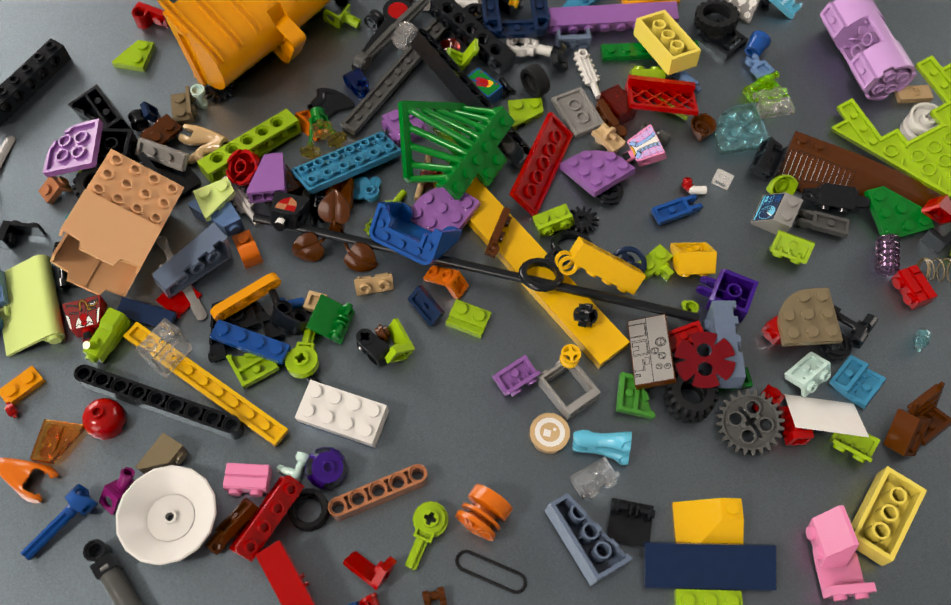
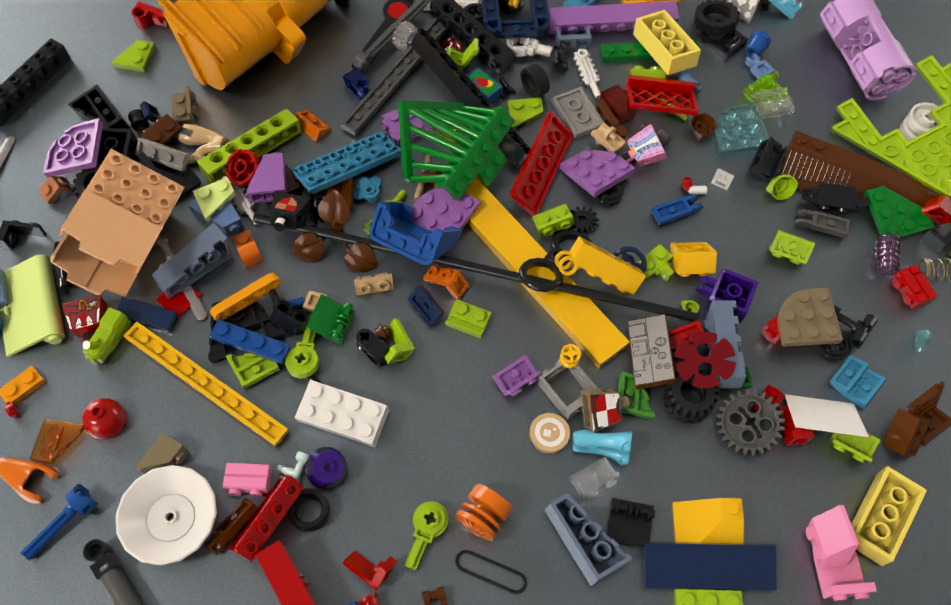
(116, 489): magenta bracket -> none
(152, 395): black beam -> none
(160, 355): clear window -> none
(198, 92): light aqua piece -> none
(210, 92): black gear -> none
(321, 127): clear yellow plant -> none
(331, 101): black arm -> none
(344, 17): lime bracket -> none
(370, 500): nougat beam -> none
(374, 19): black wheel -> none
(498, 234): reddish brown hinge -> none
(585, 315): black gear -> none
(602, 407): none -> torso
(776, 212): light grey slope -> none
(809, 373): light aqua bracket -> none
(914, 94): tan plate -> none

